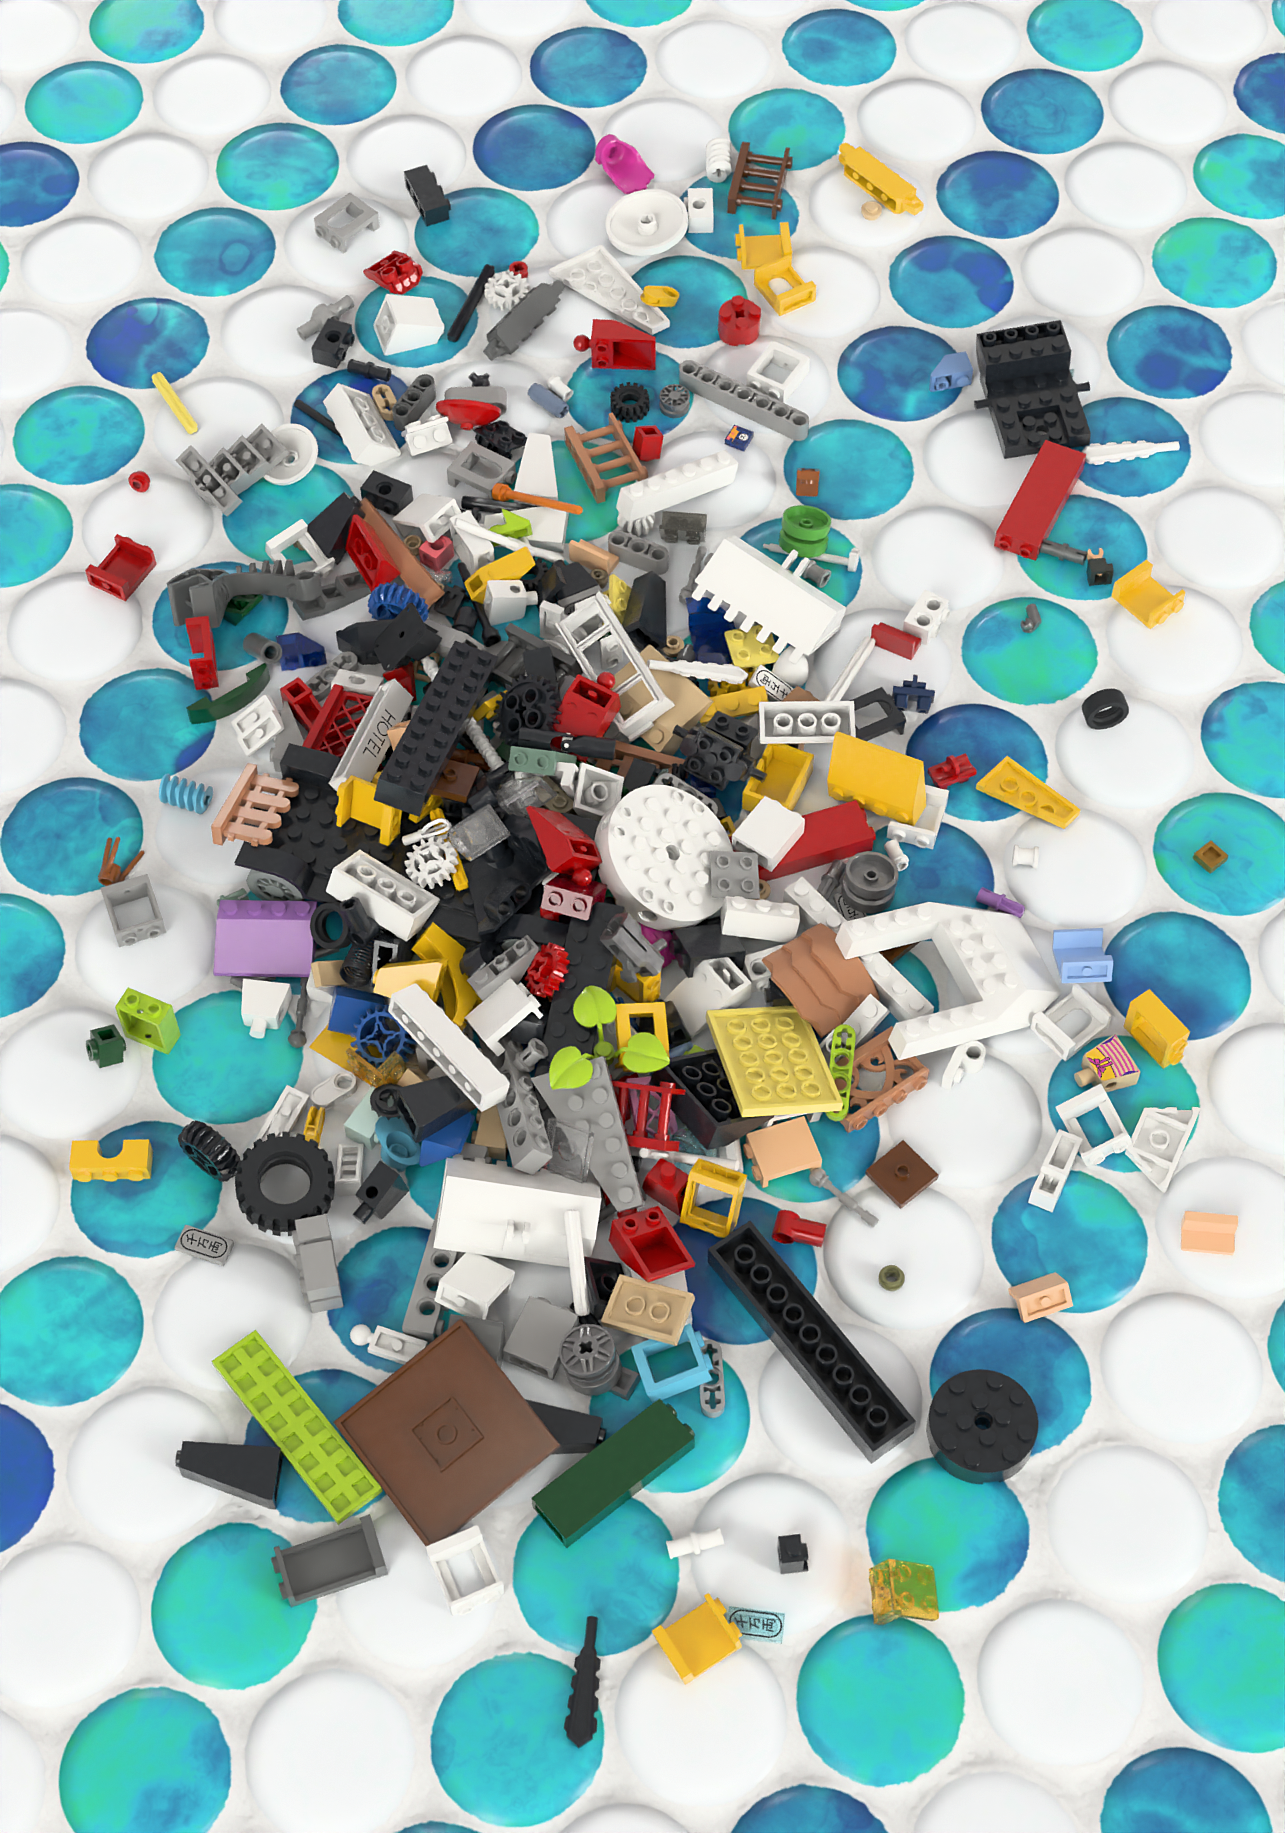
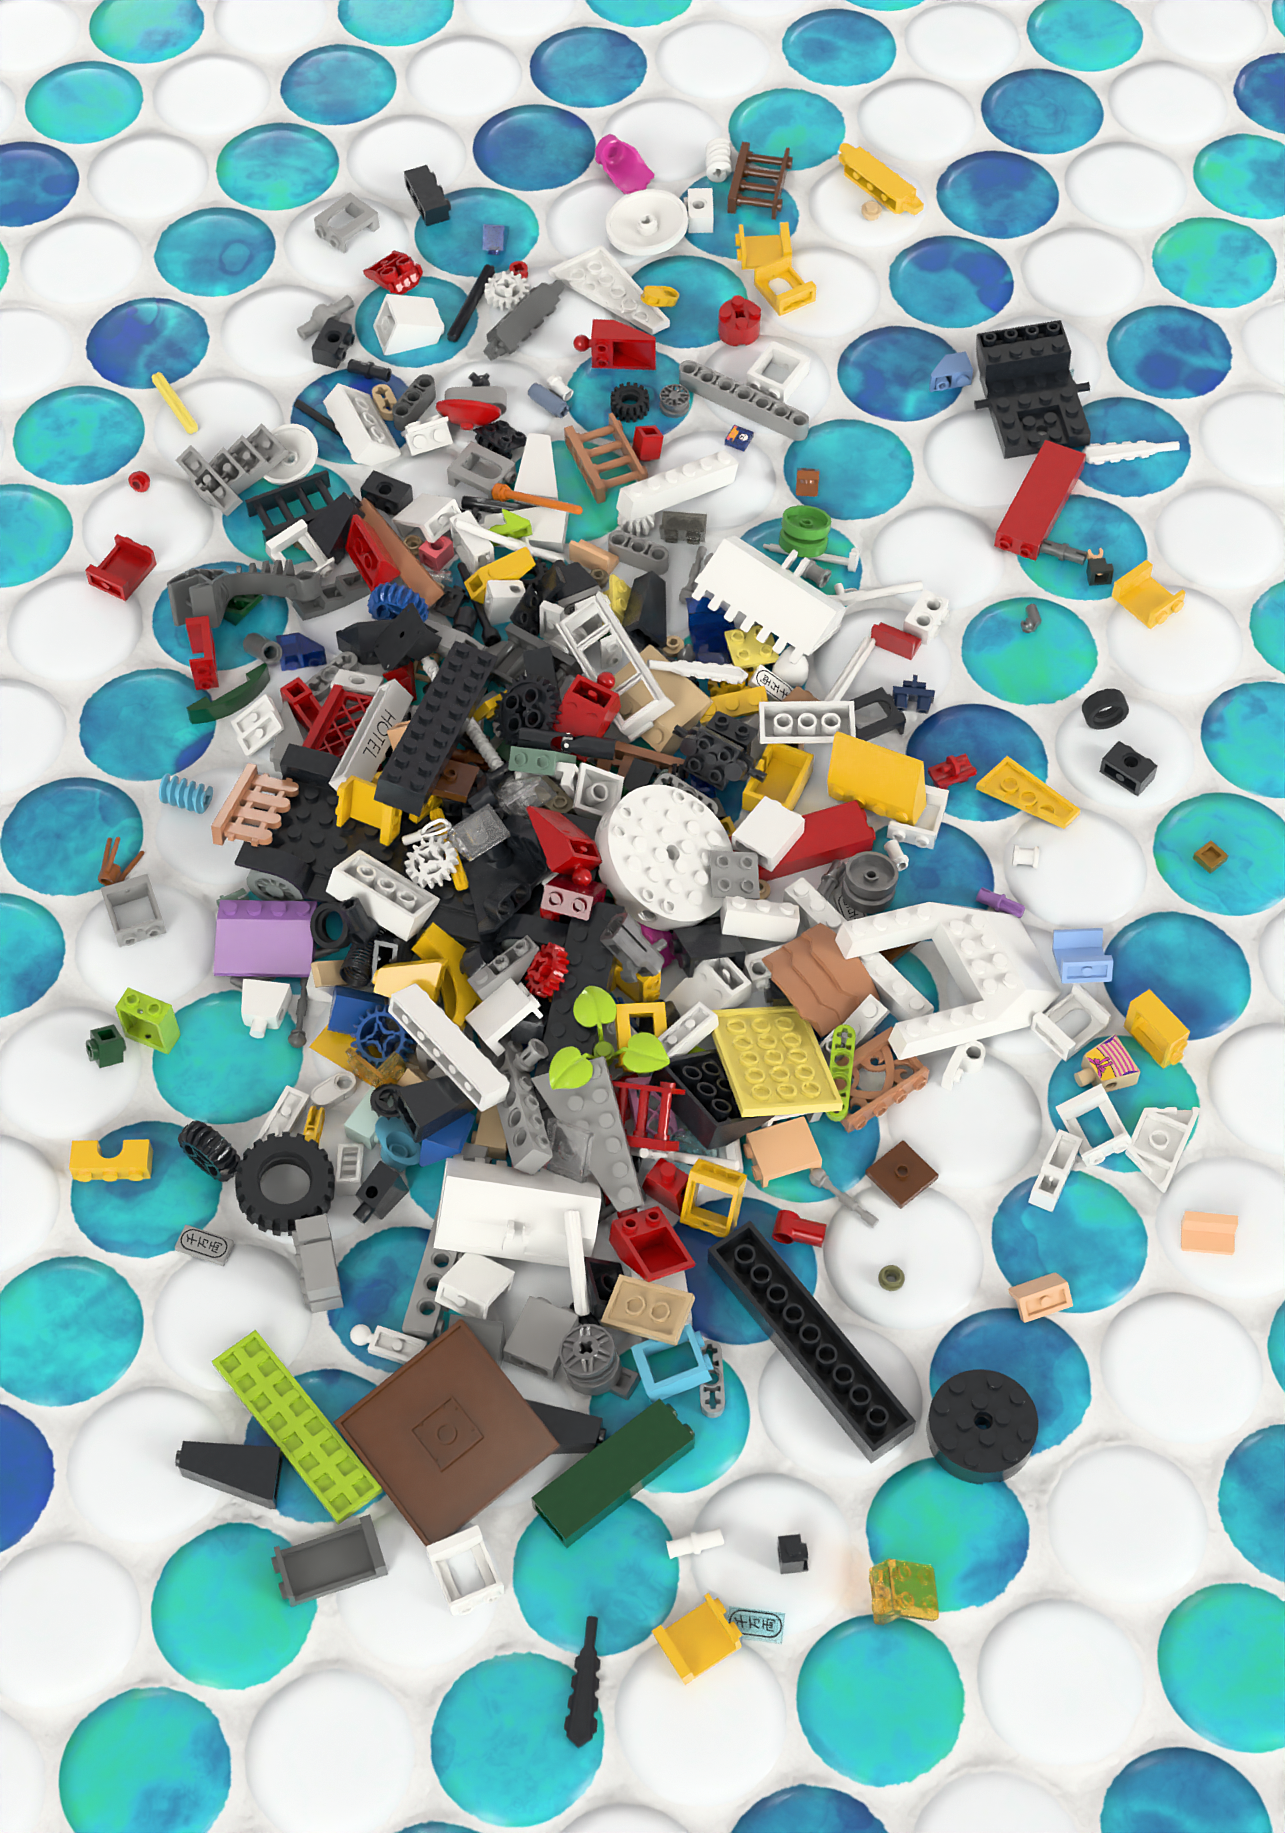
(285, 494): none -> black fence
(495, 238): none -> clear blue slope
(527, 612): none -> black hinge
(689, 1030): none -> white slope
(860, 595): none -> white piece
(1128, 768): none -> black brick

